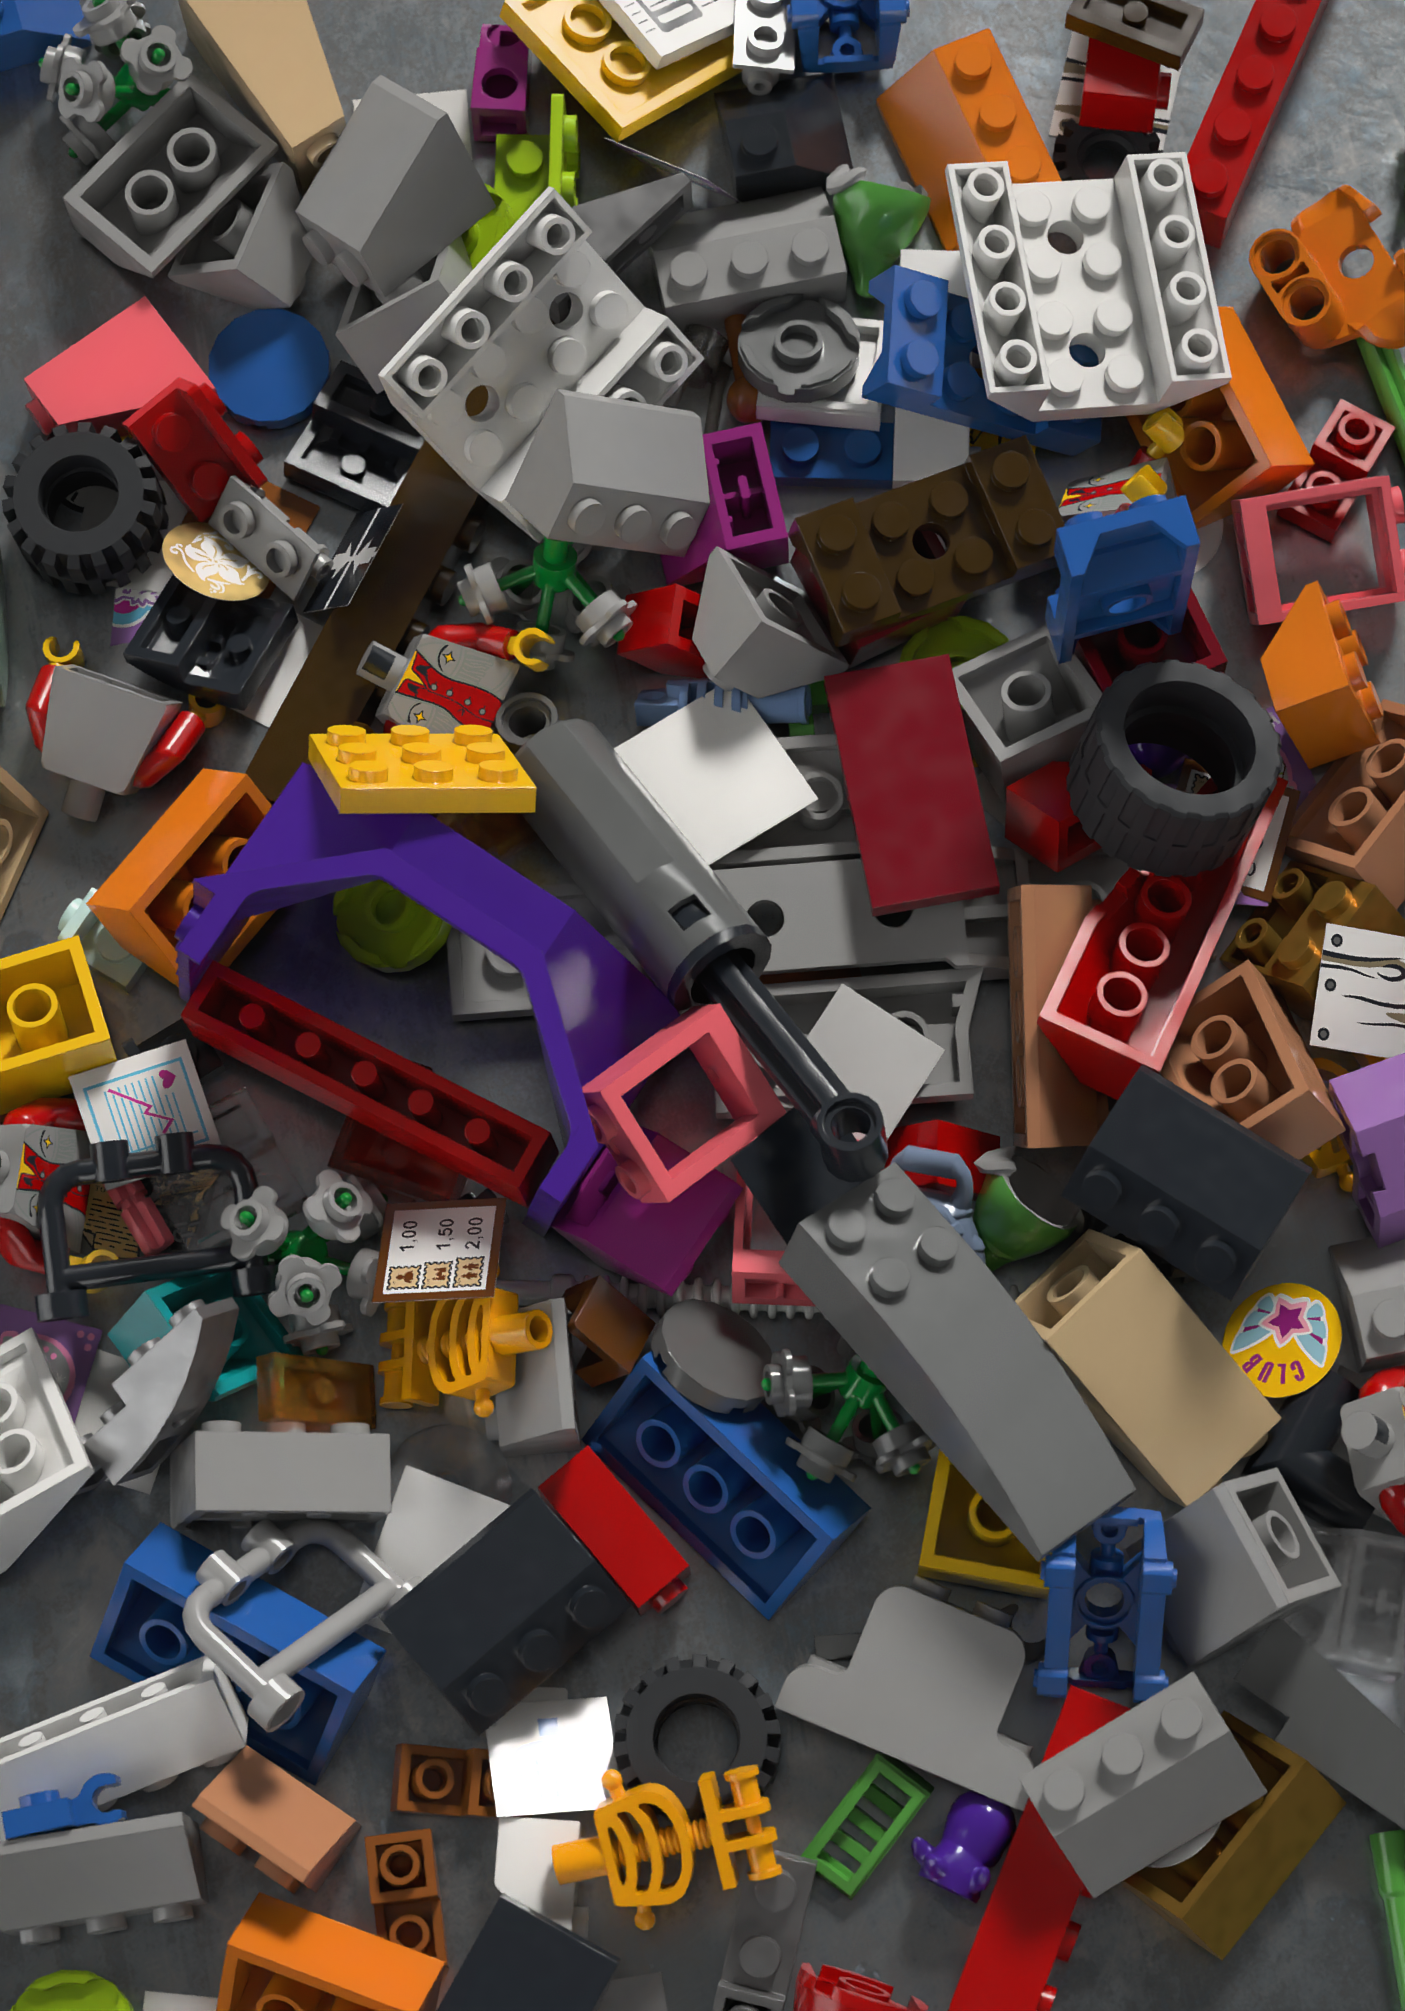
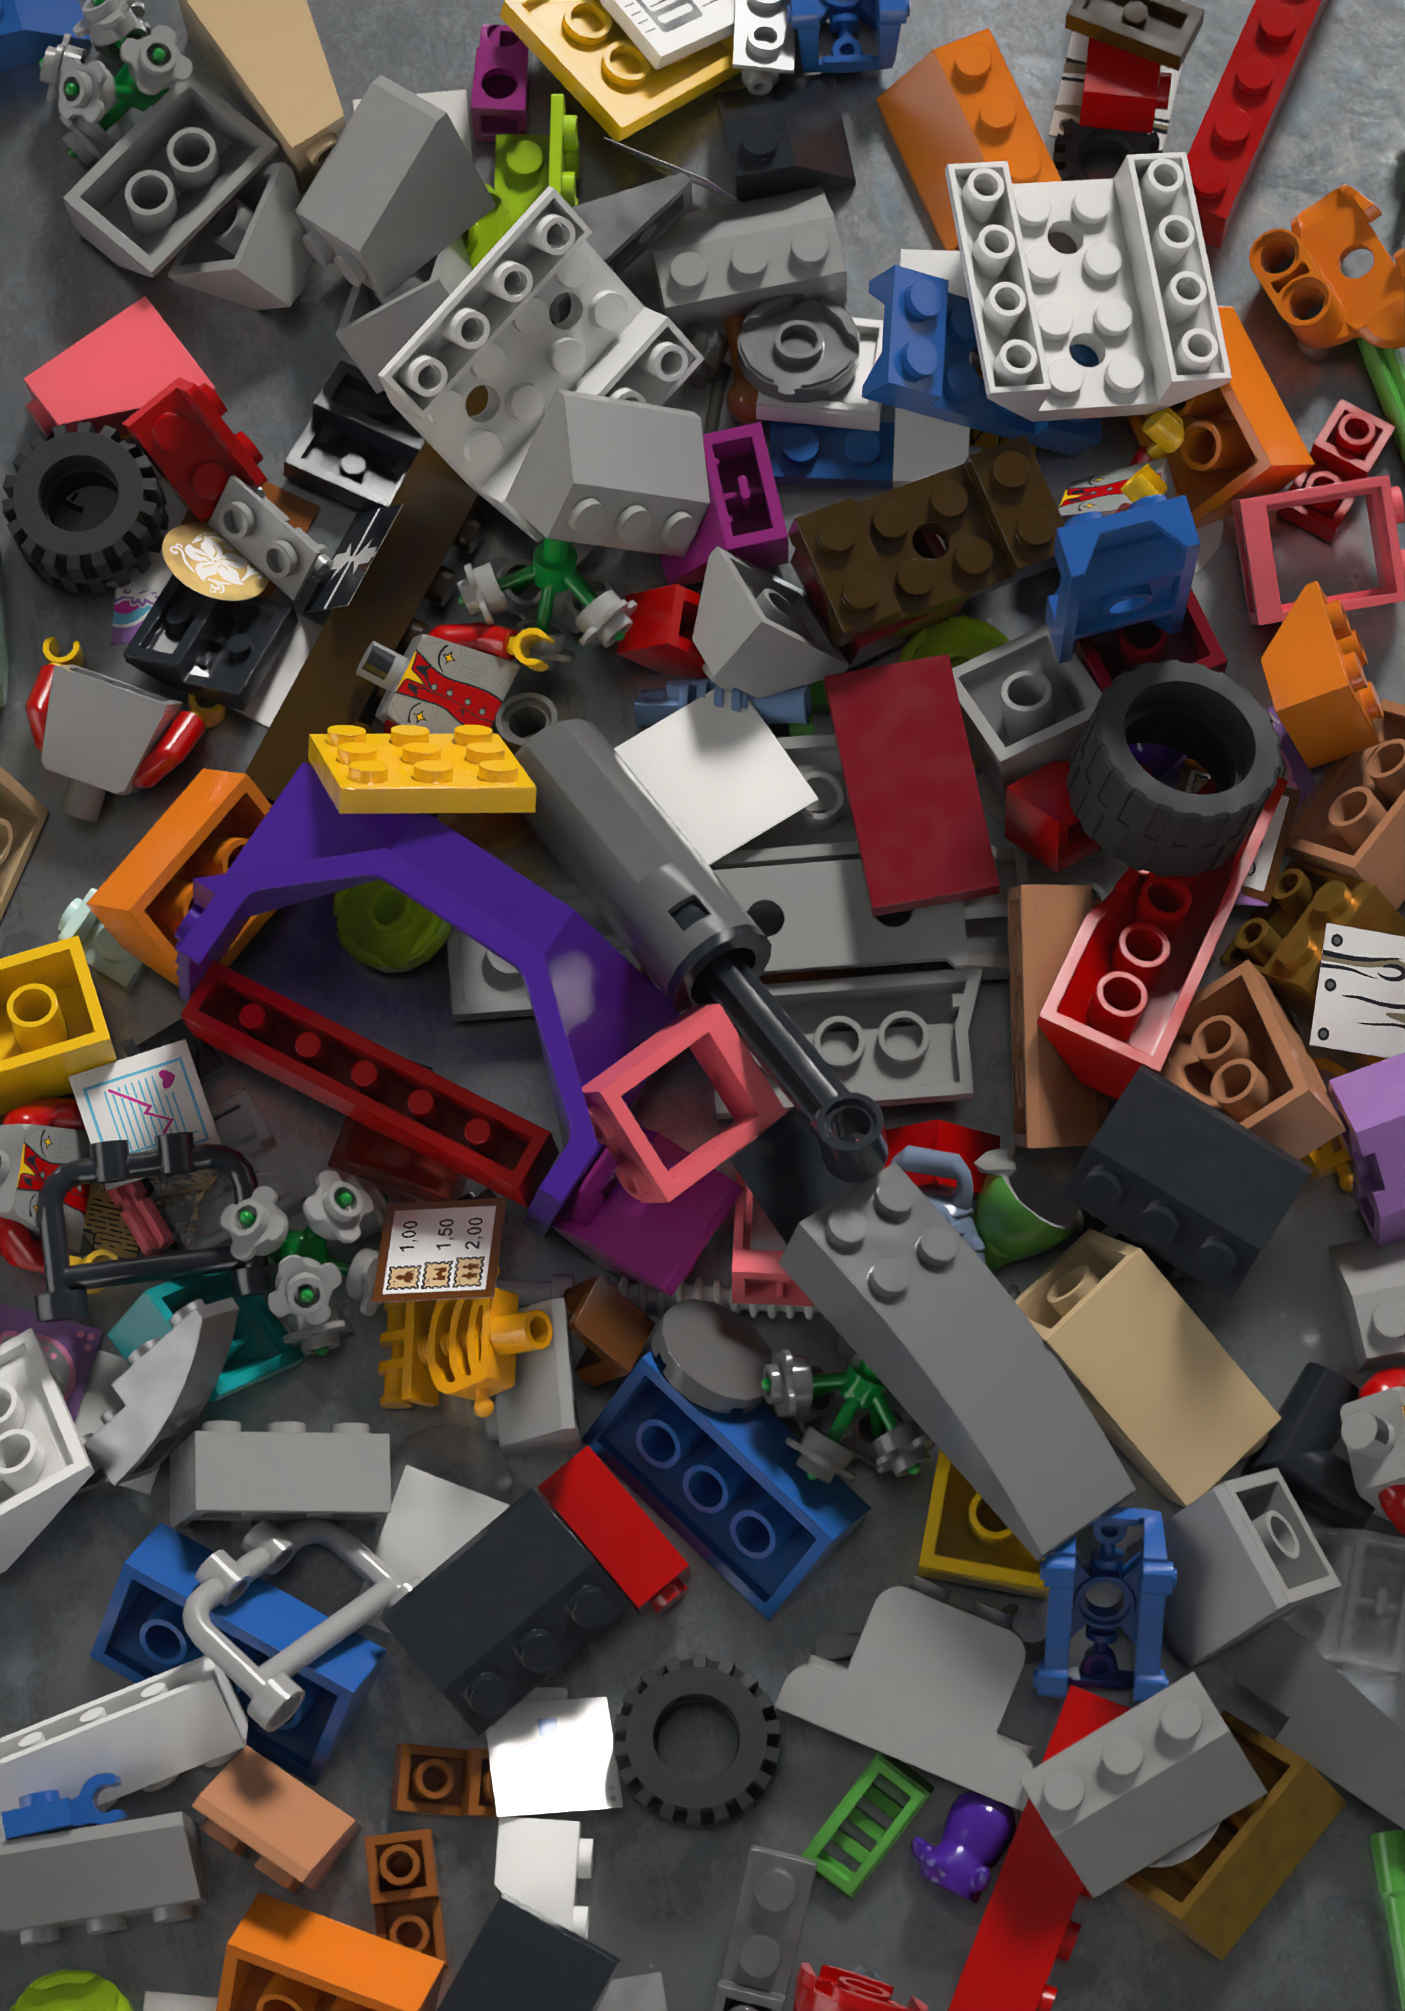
(269, 367): blue tile -> none
(314, 1391): clear orange slope -> none
(605, 1855): light orange torso -> none
(874, 221): bright green hat -> none
(874, 1053): white sticker -> none
(1284, 1338): sticker -> none

